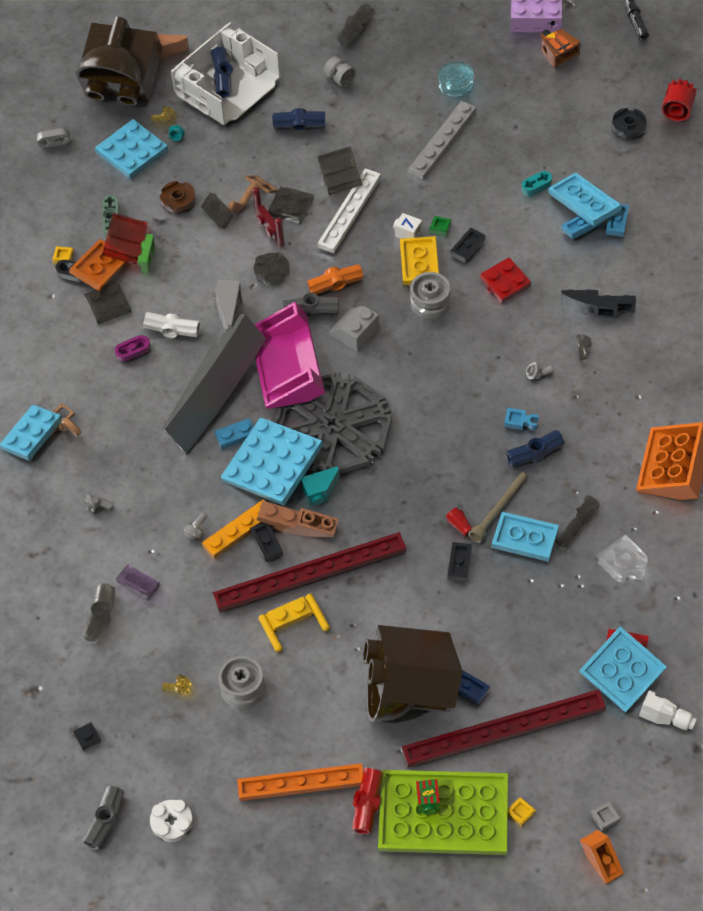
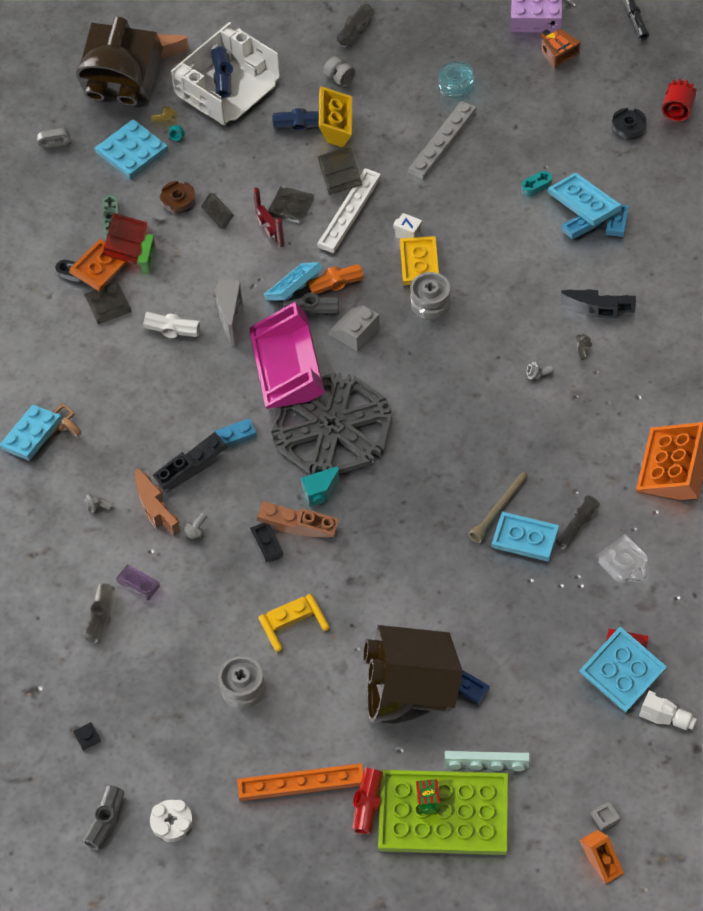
(62, 253): yellow tile -> none
(131, 348): magenta plate -> none
(153, 505): none -> nougat slope
(181, 685): clear yellow plate -> none
(190, 464): none -> black slope
(213, 382): dark grey slope -> none
(232, 532): light orange plate -> none
(235, 207): medium nougat piece -> none
(268, 260): clear smoke plate -> none
(272, 461): medium azure plate -> none
(293, 281): none -> medium azure plate
(309, 572): dark red plate -> none
(335, 116): none -> yellow slope
(440, 226): green tile -> none
(459, 521): red cone -> none
(459, 561): black plate -> none
(467, 245): black plate -> none
(486, 760): none -> light aqua plate
(503, 728): dark red plate -> none
(505, 280): red plate -> none
(518, 419): dark azure plate -> none
(520, 811): yellow tile -> none
(527, 452): dark blue piece -> none

